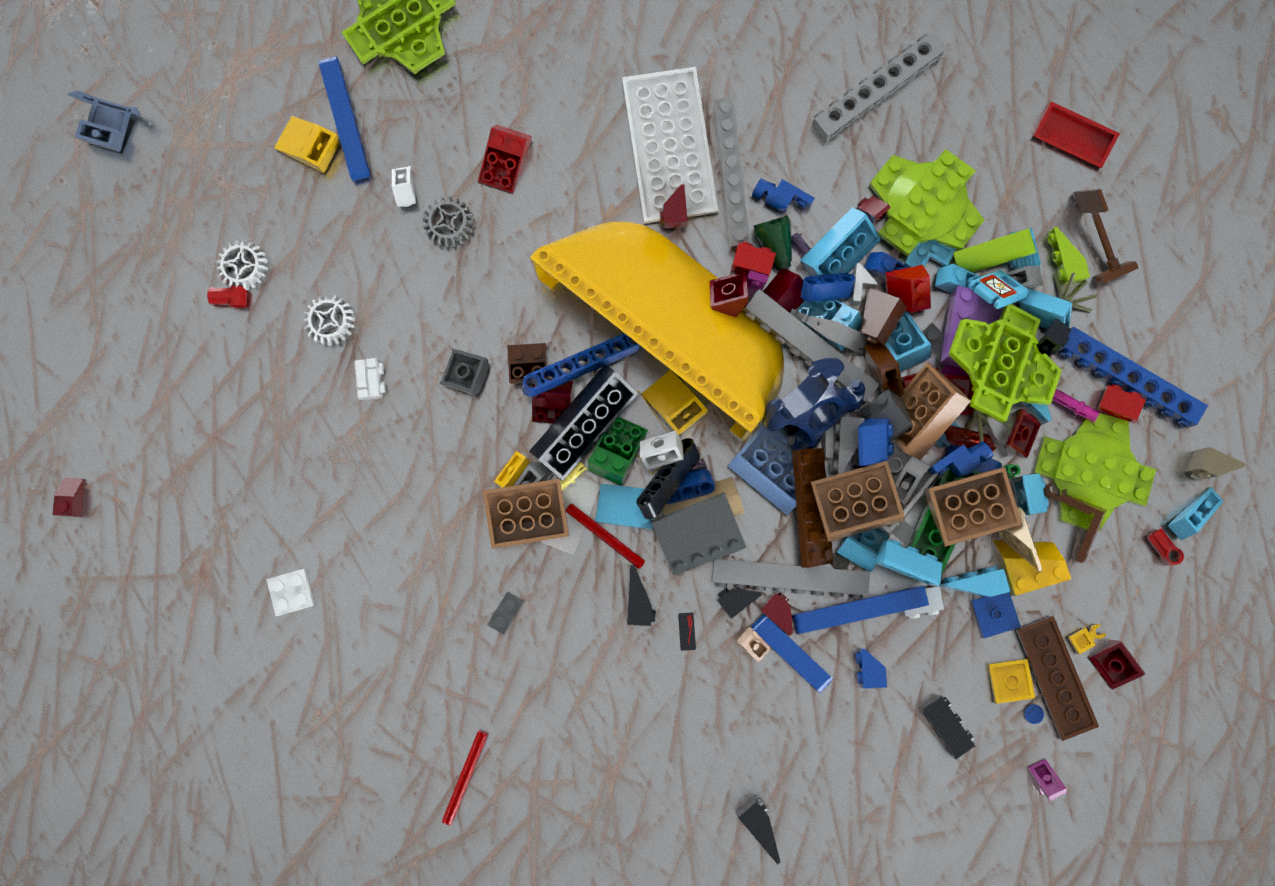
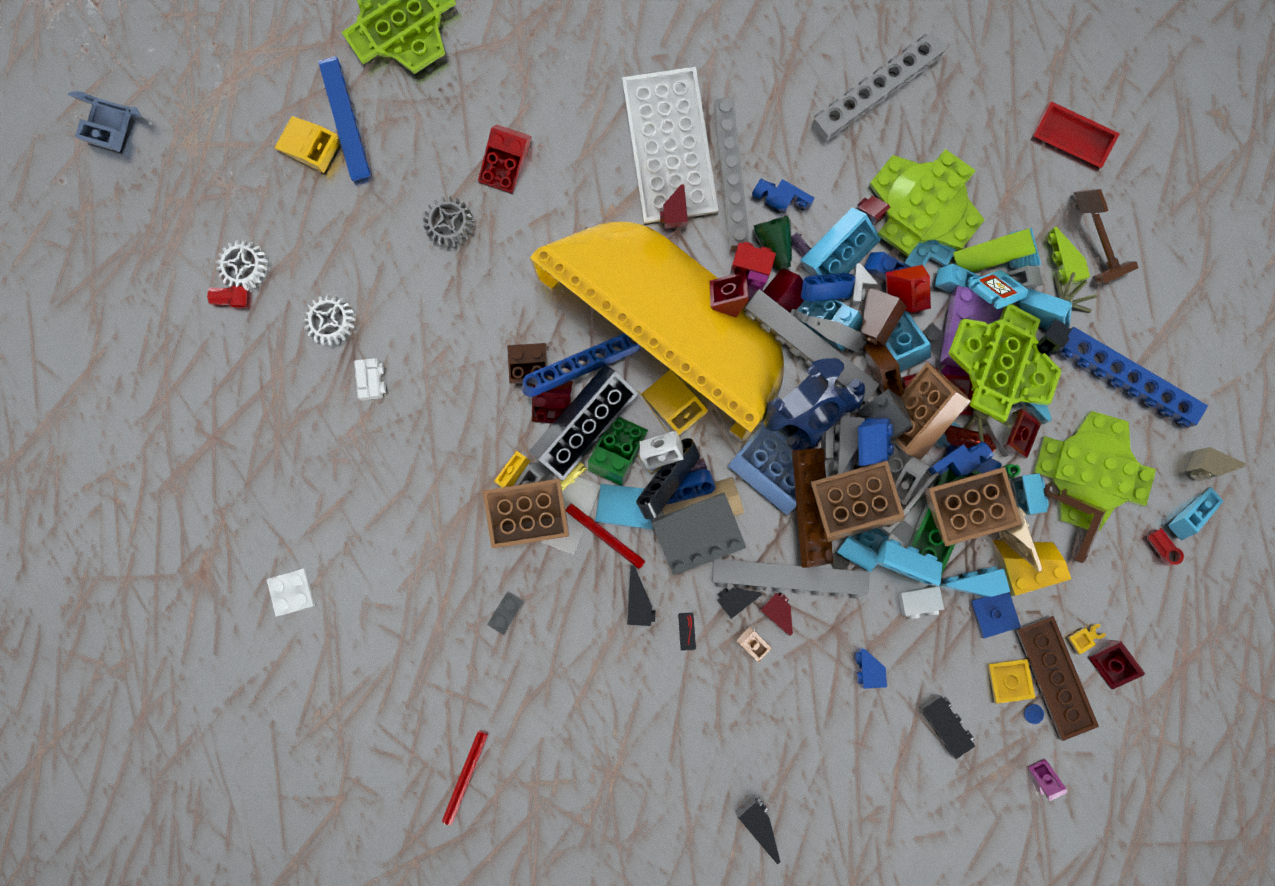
(69, 498): dark red slope -> none
(403, 187): white slope -> none
(465, 372): dark grey slope -> none
(792, 653): blue beam -> none
(860, 610): blue beam -> none
(1075, 406): dark pink pin -> none
(1121, 403): red brick -> none

